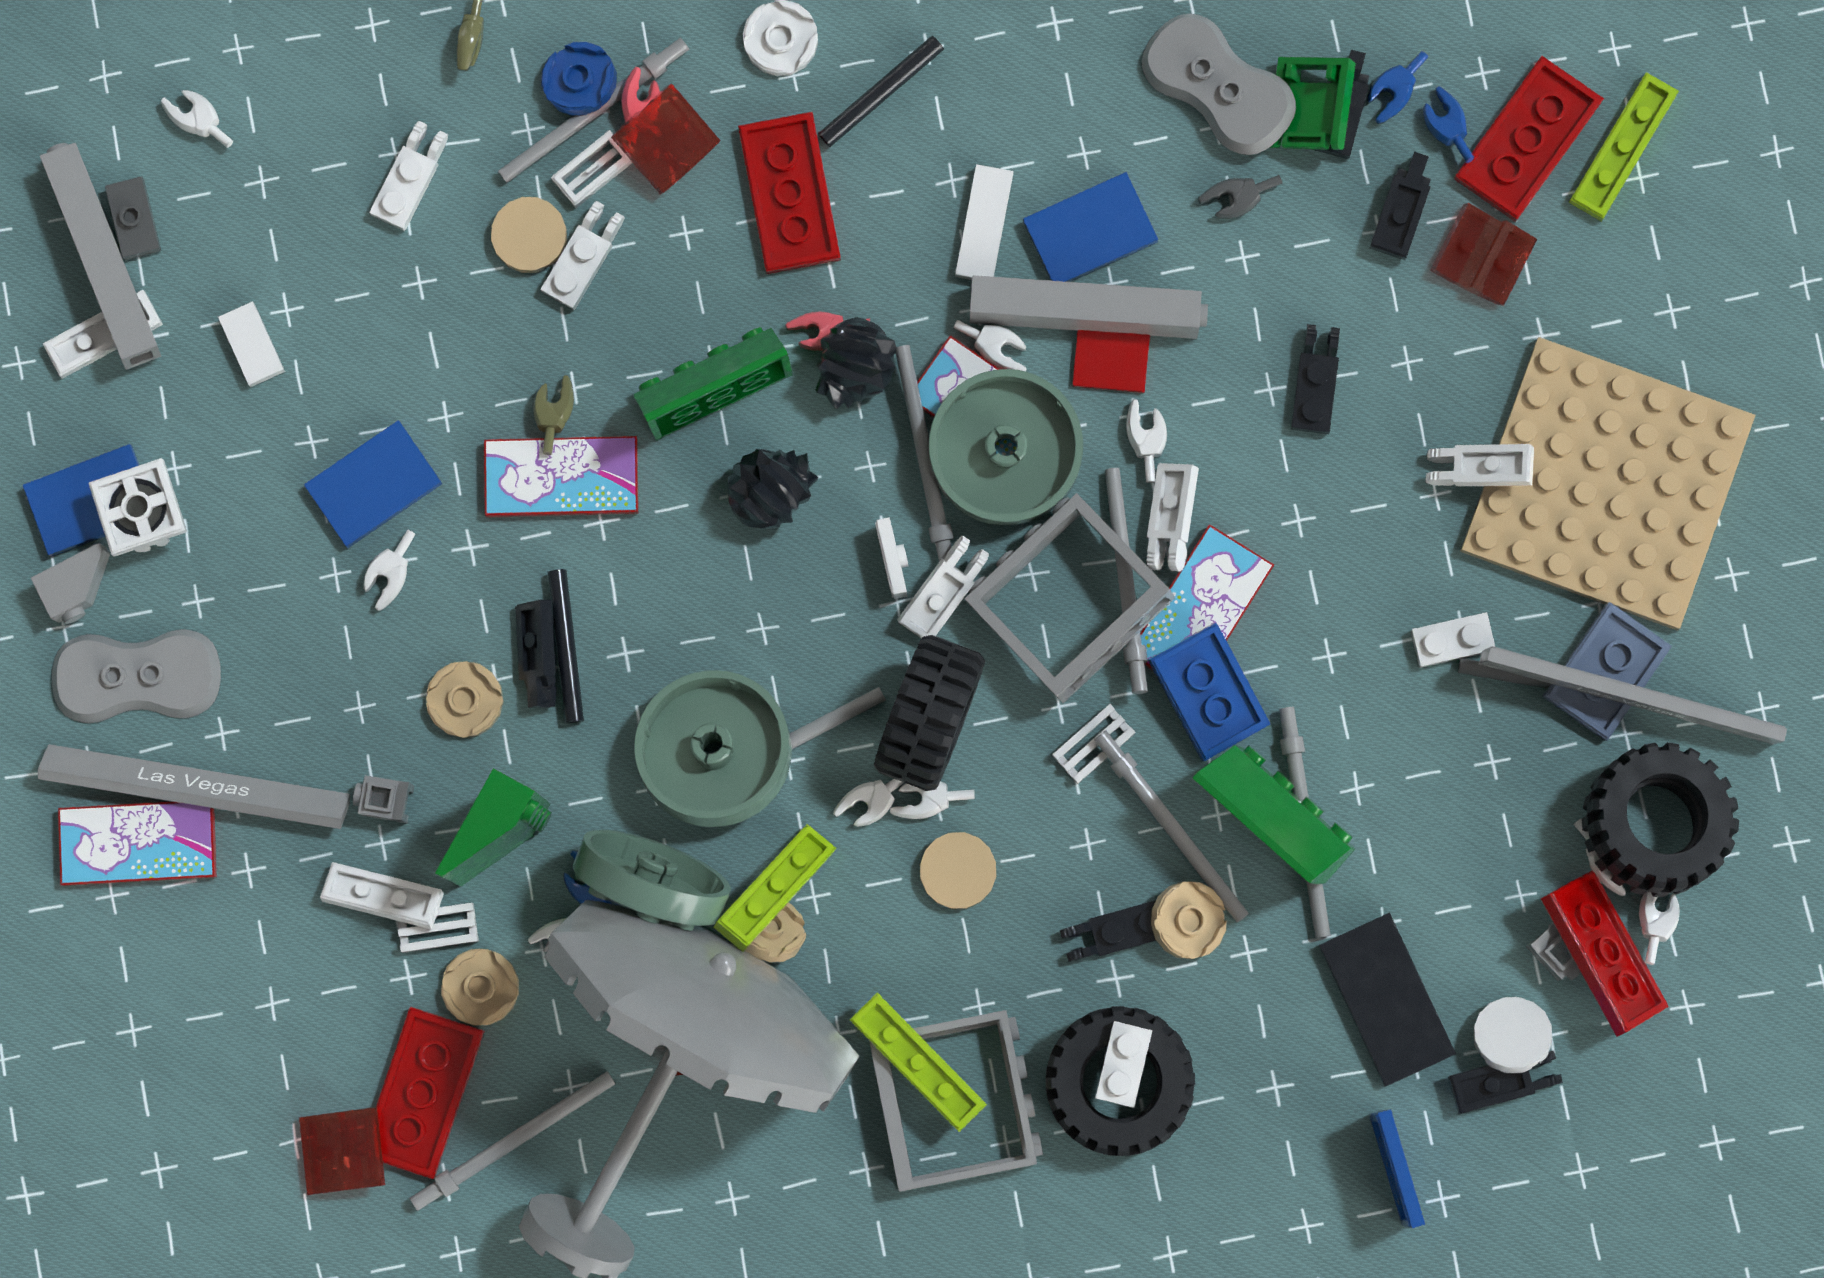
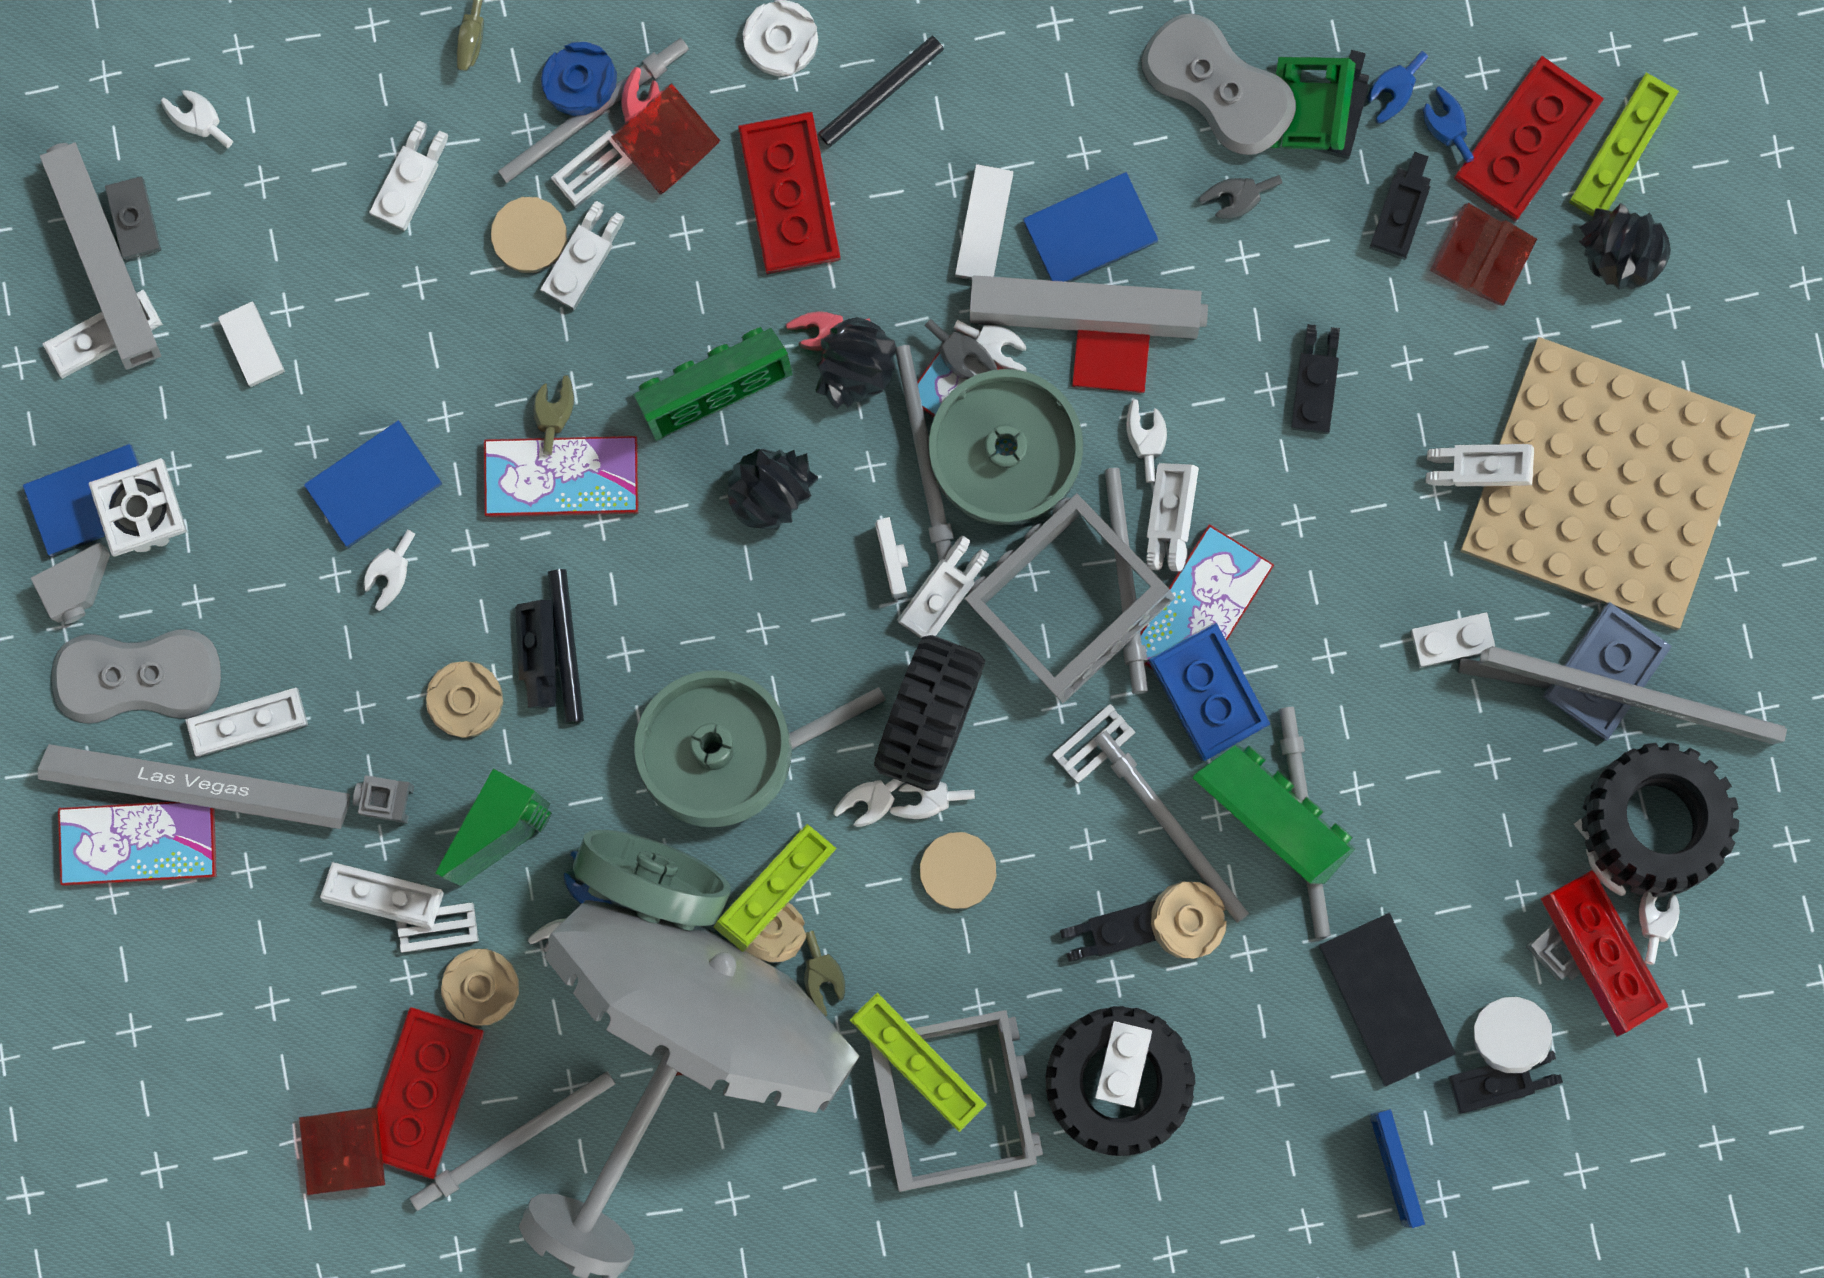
(246, 722): none -> white tile
(821, 970): none -> olive hand
(957, 348): none -> dark grey hand
(1625, 247): none -> black hair

